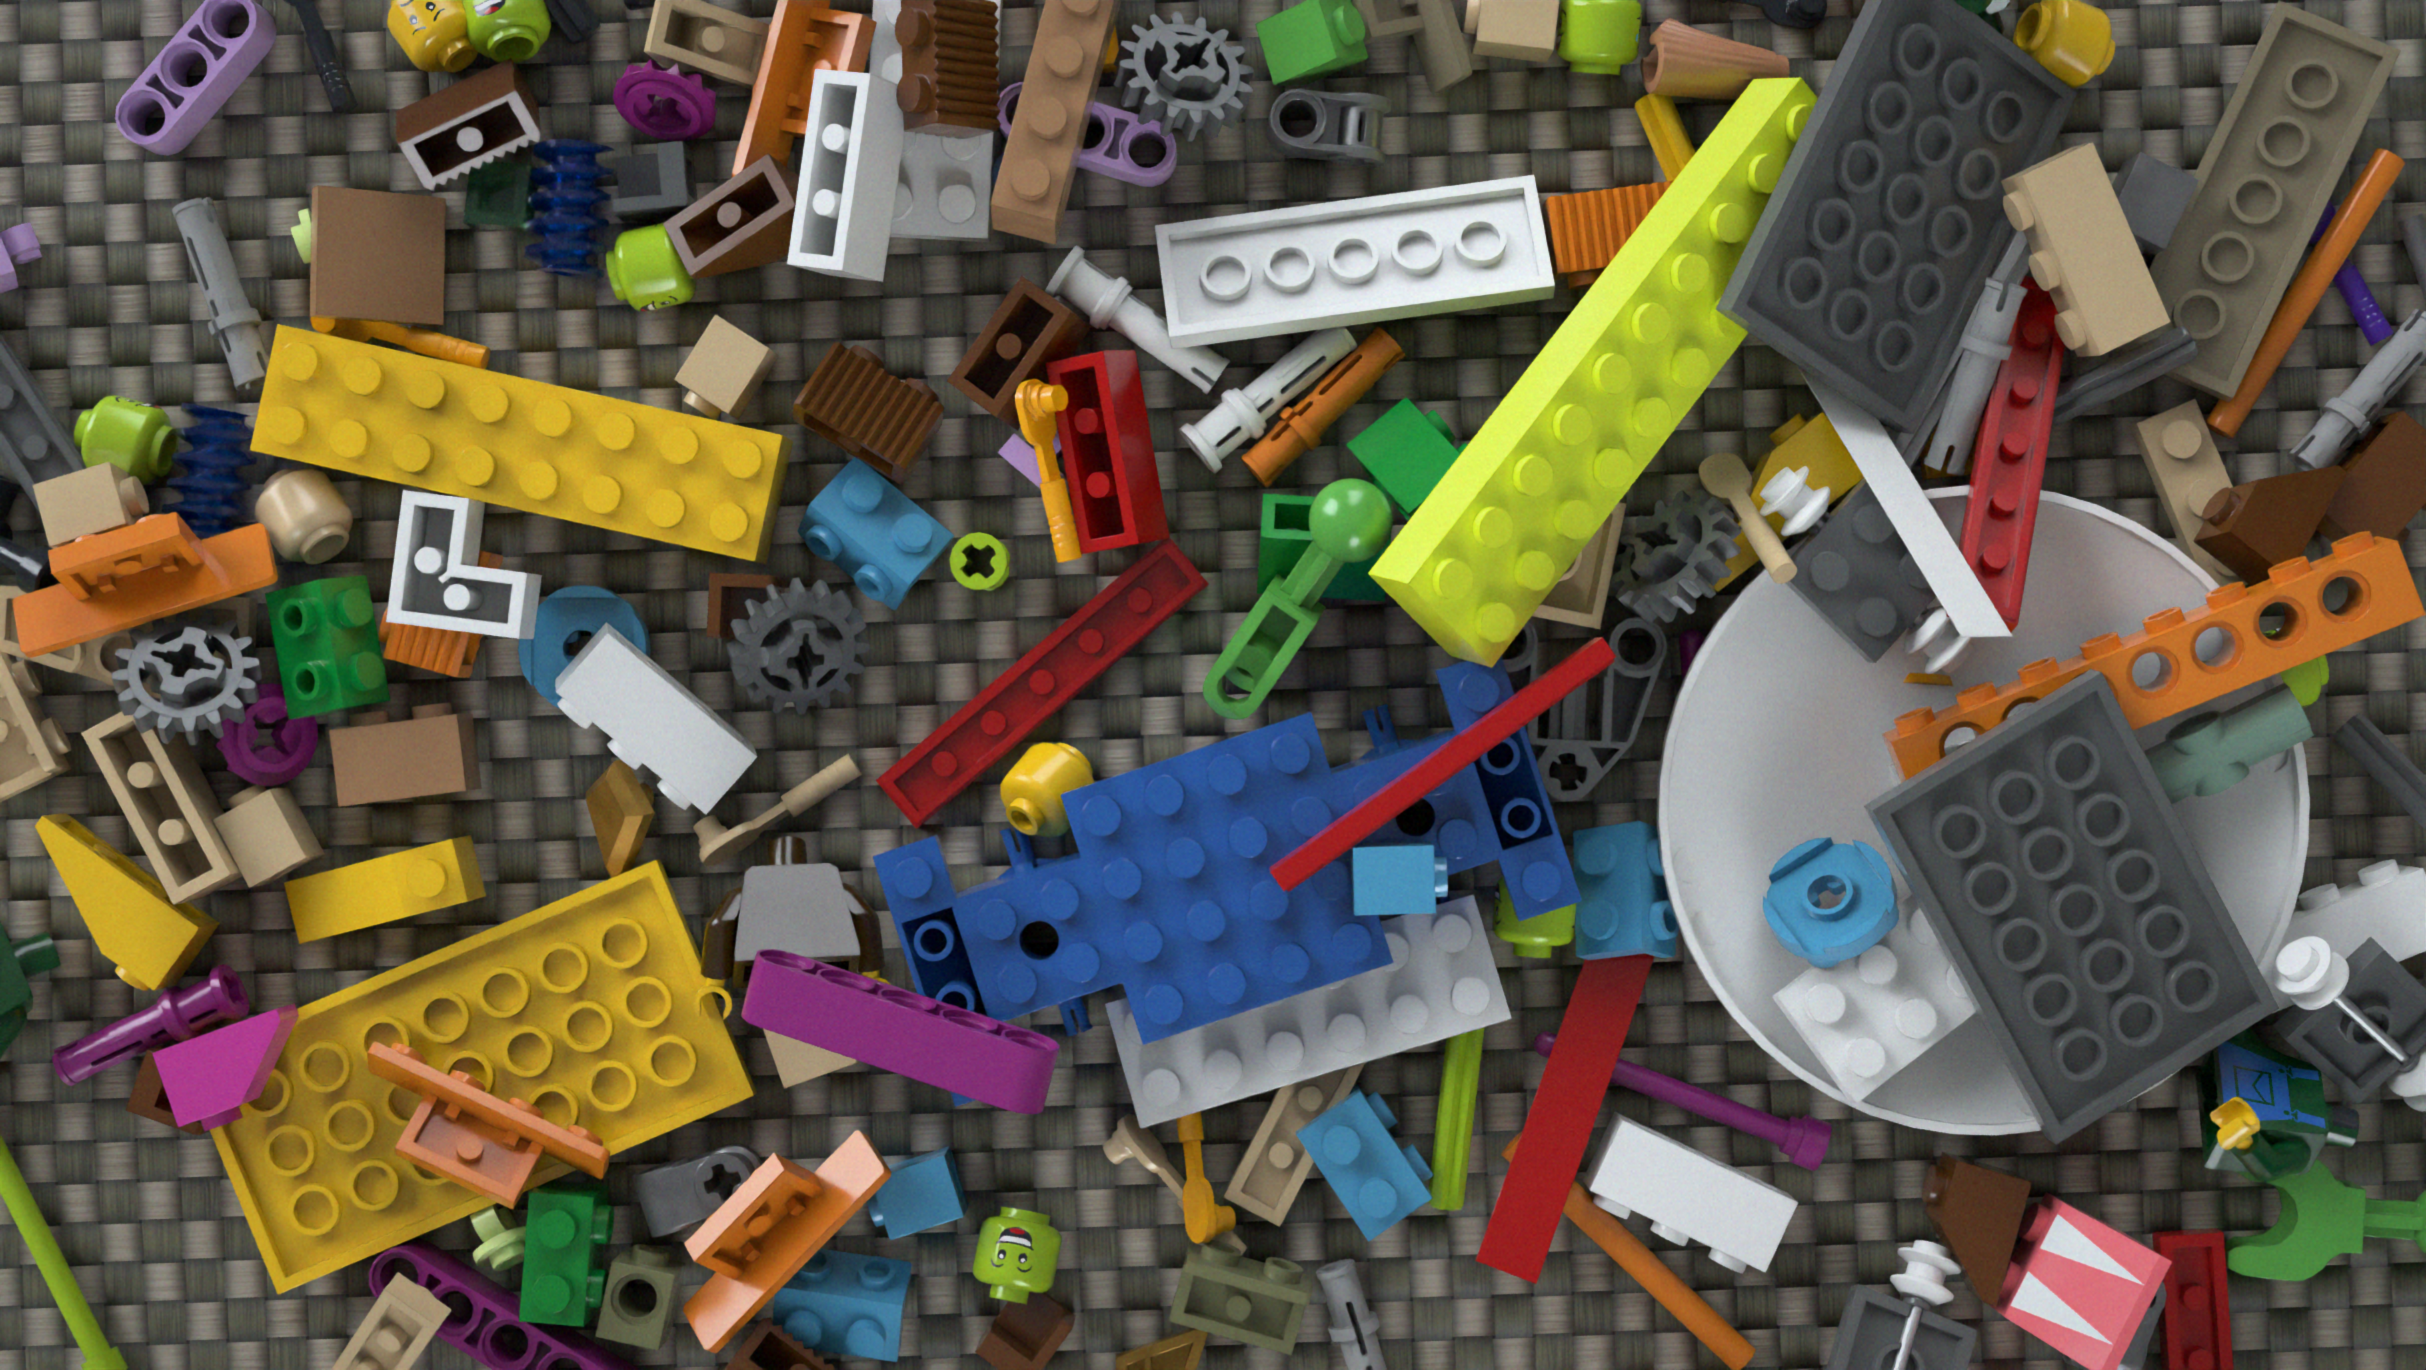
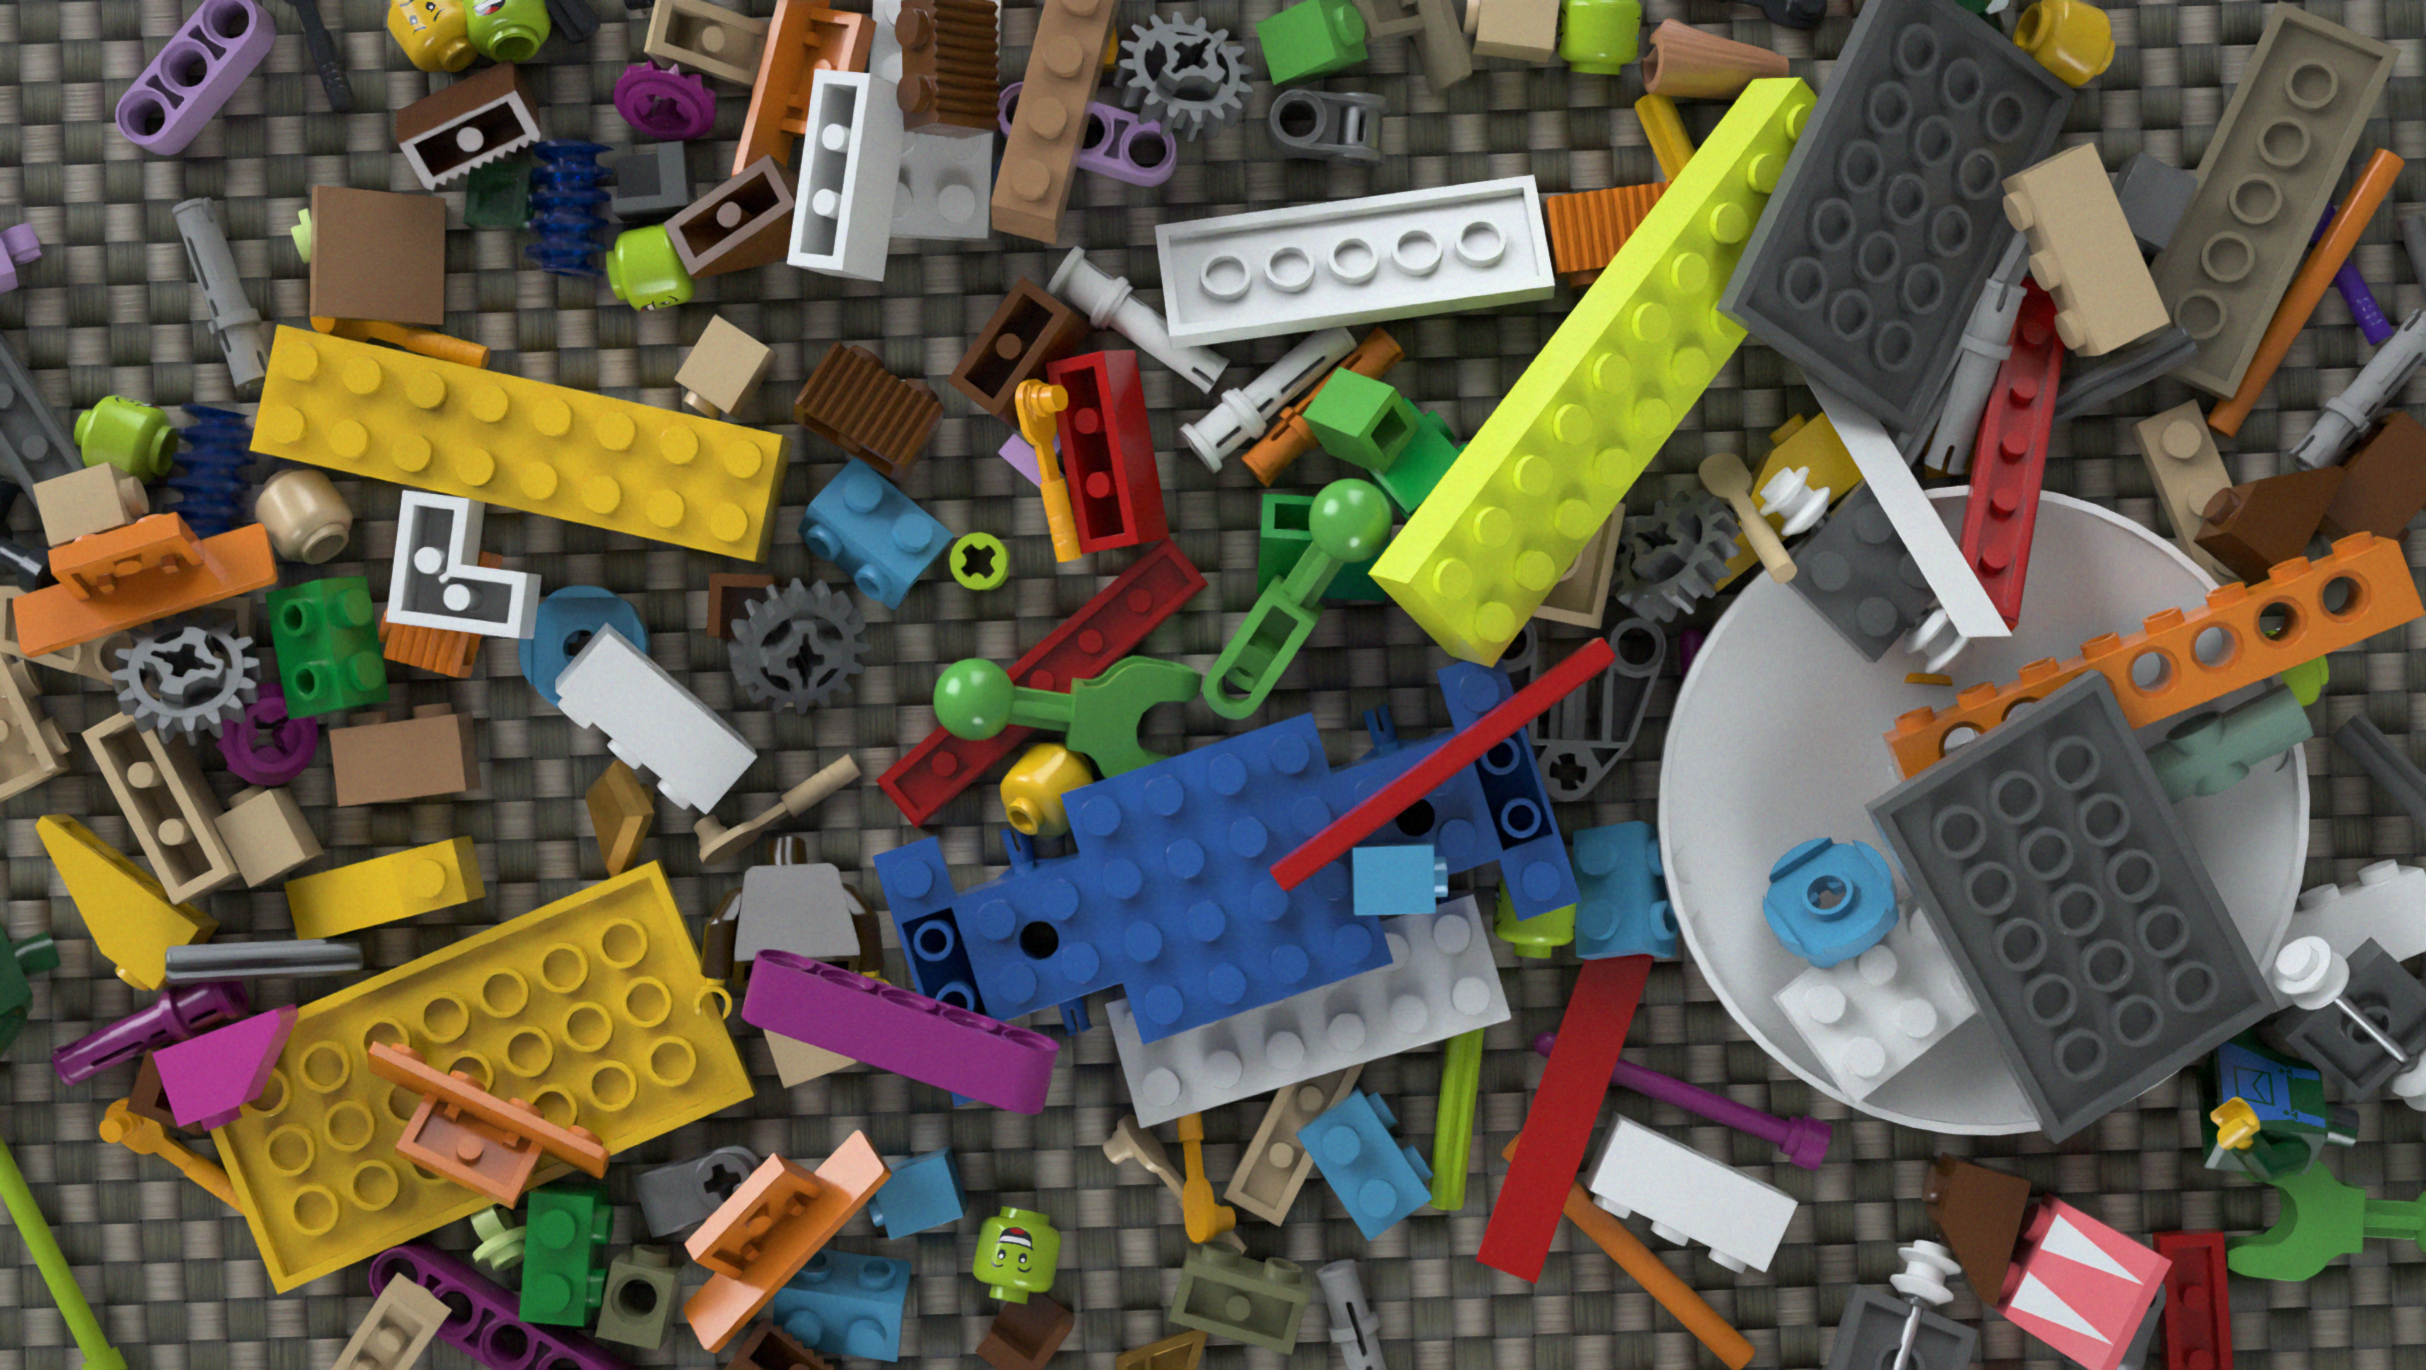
(150, 1136): none -> light orange piece
(263, 960): none -> dark grey axle
(1097, 718): none -> bright green piece
(1361, 420): none -> bright green brick

